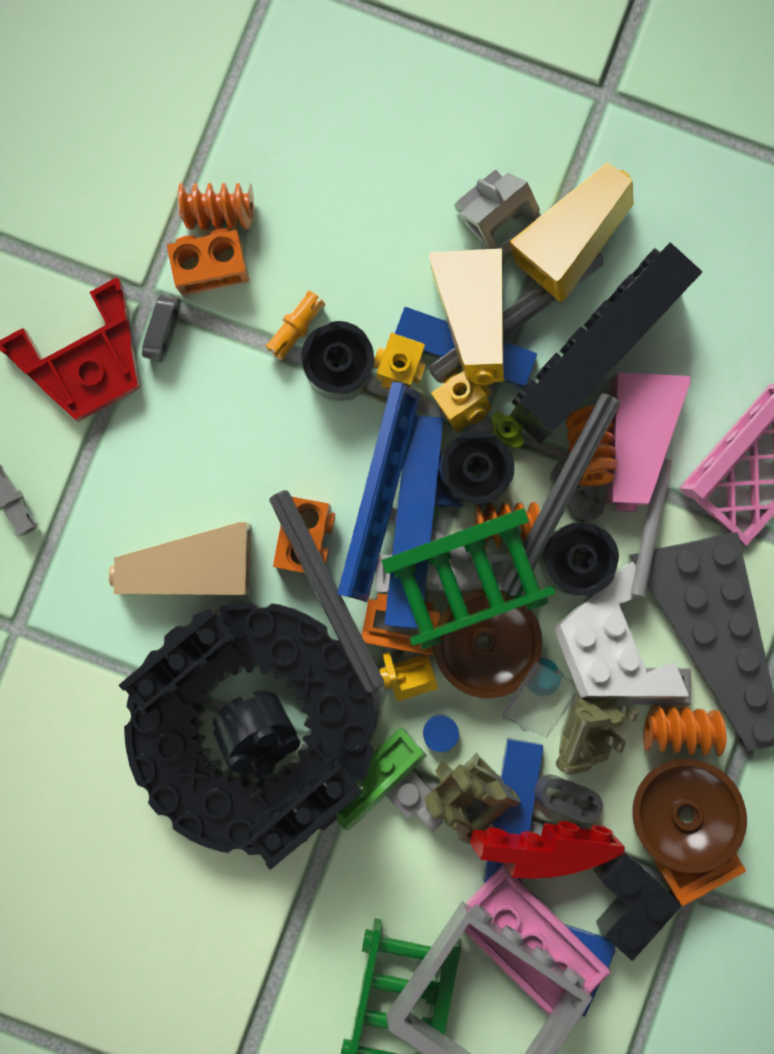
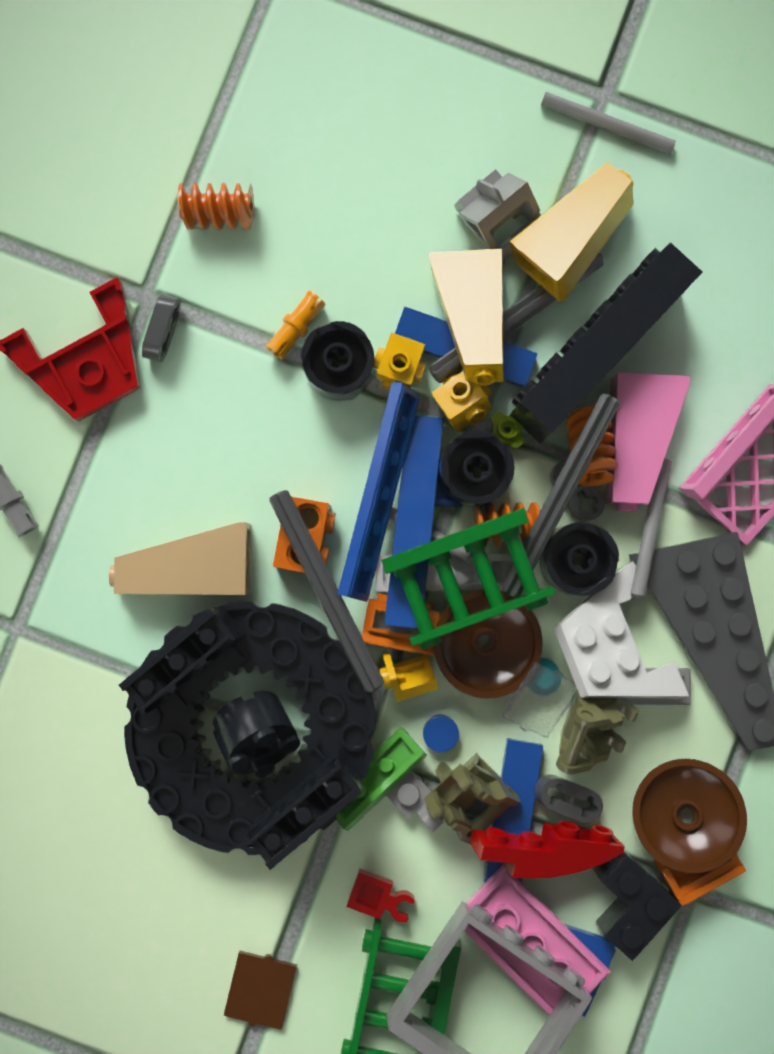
(209, 272): orange brick -> none
(260, 990): none -> reddish brown piece
(373, 895): none -> red plate
(608, 123): none -> light grey bar
(685, 727): orange piece -> none

